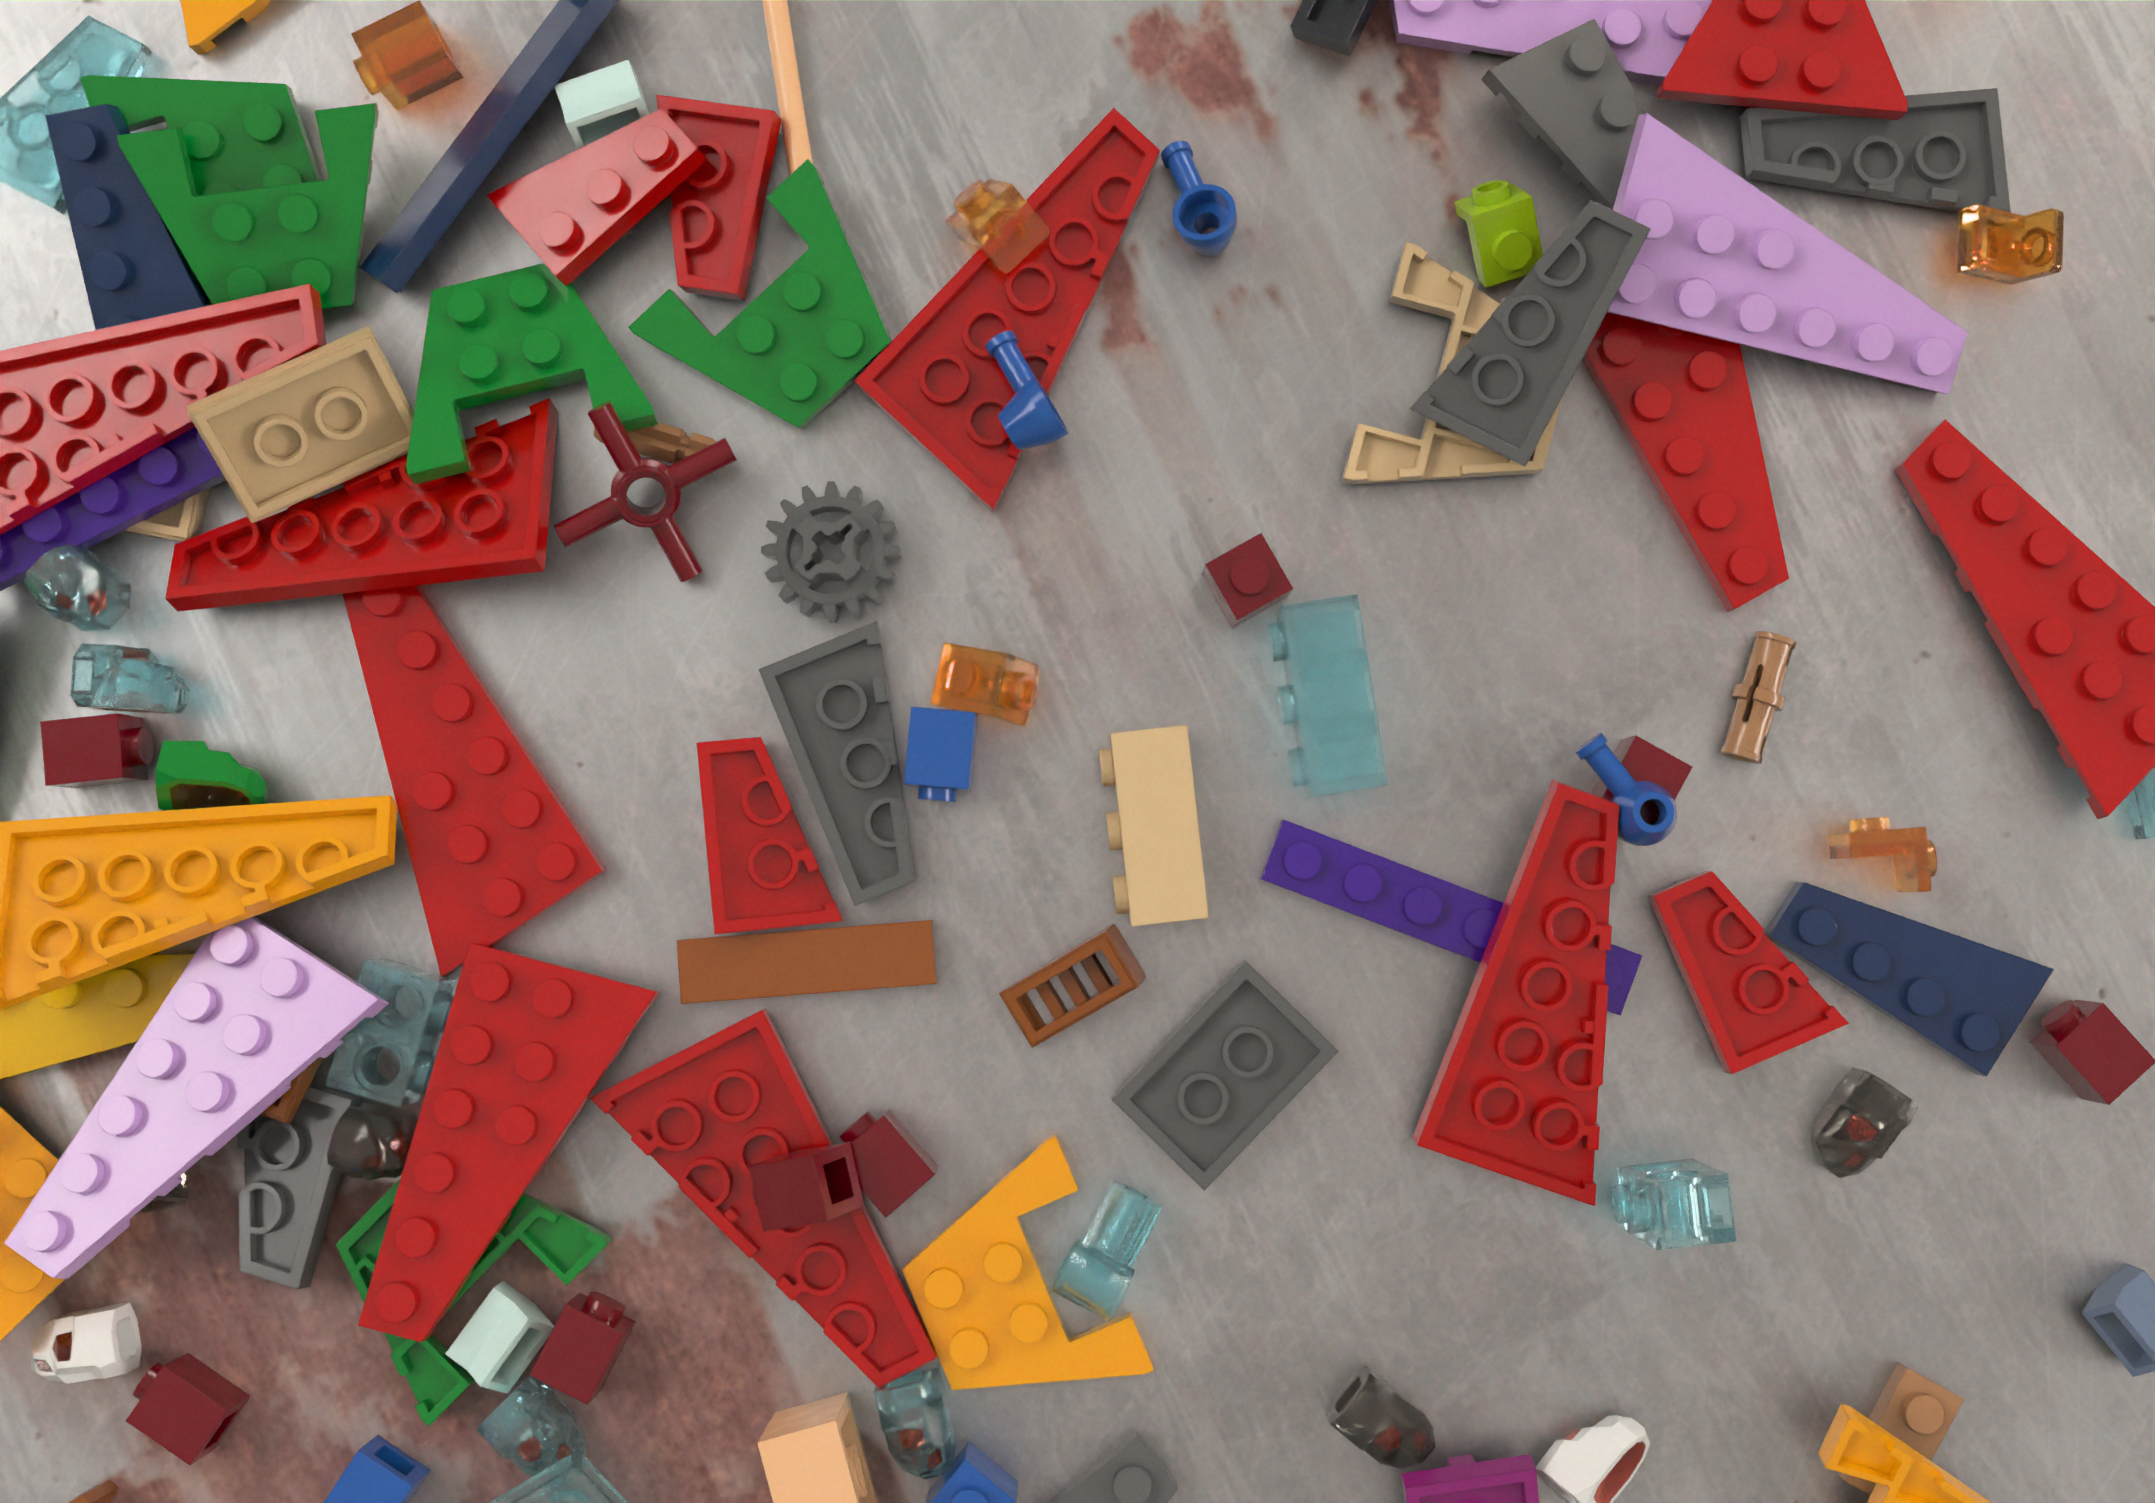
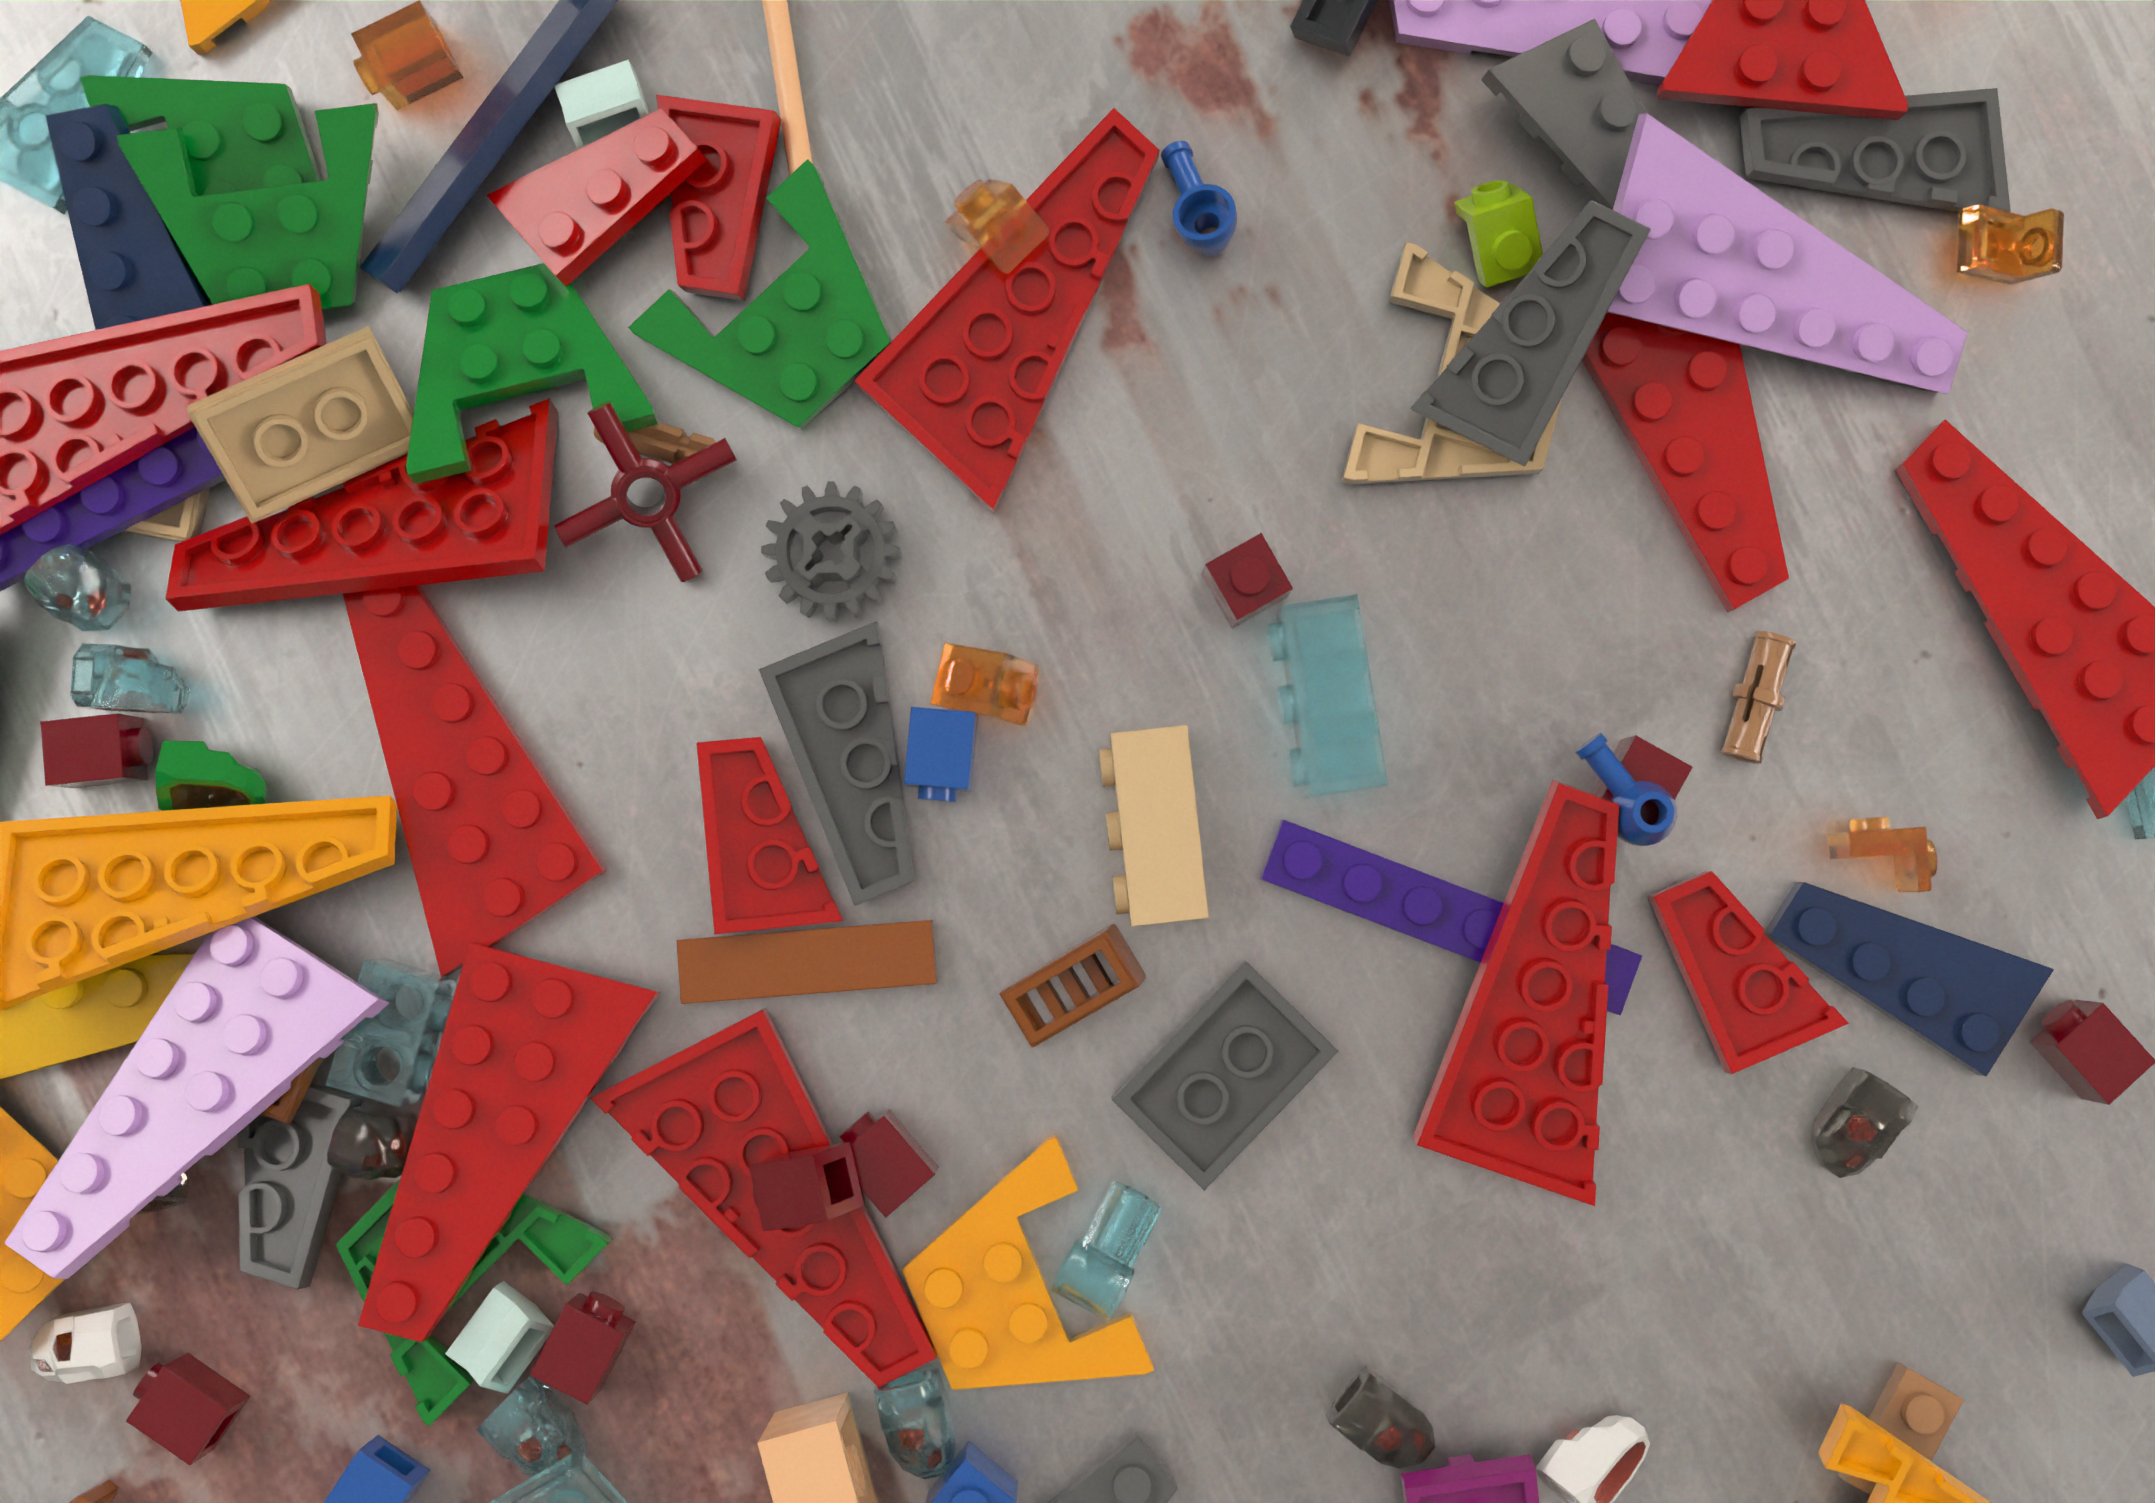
(1029, 415): blue bar -> none
(1674, 1204): clear light blue brick -> none

